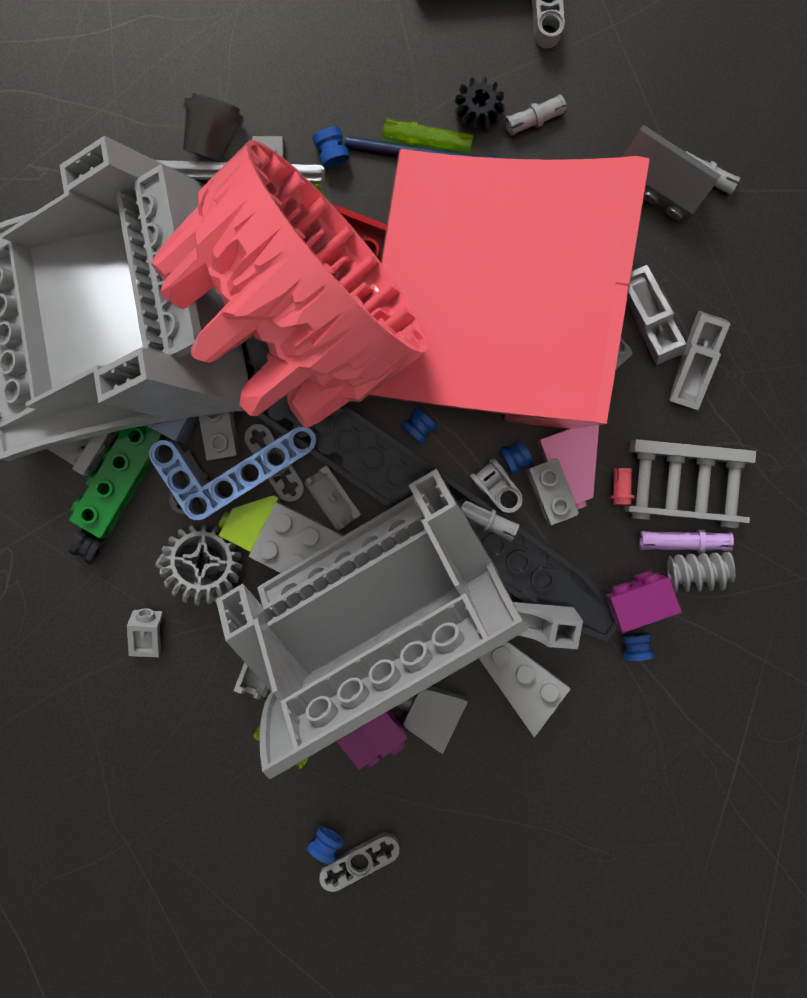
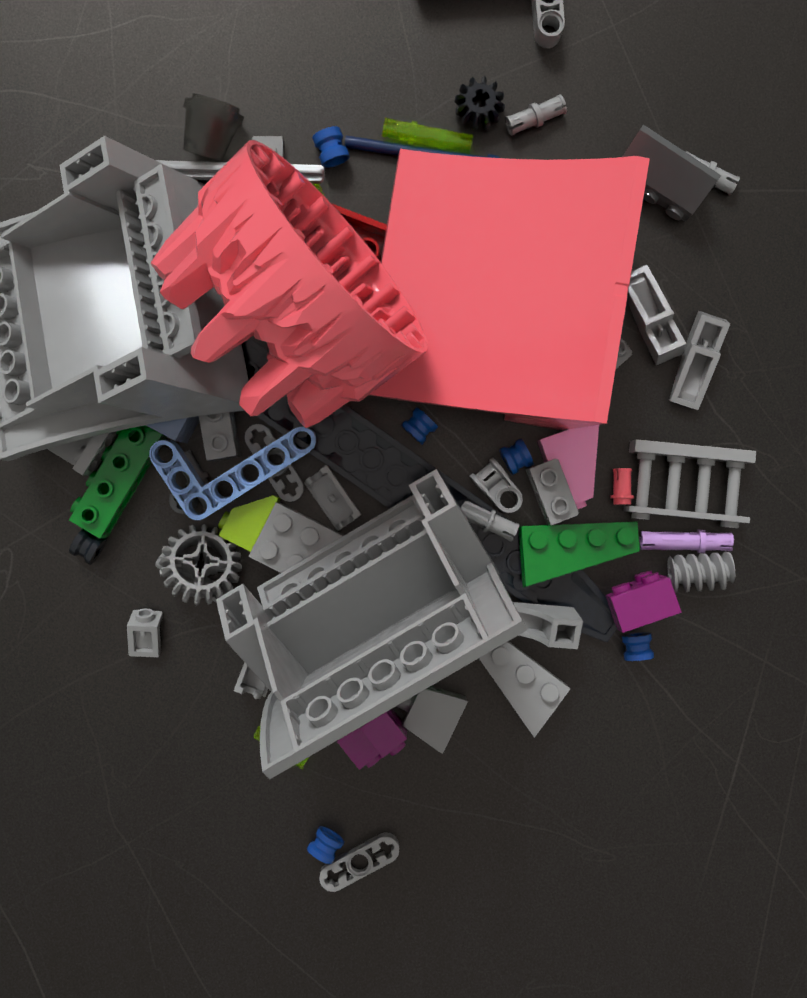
(566, 548): none -> green wing

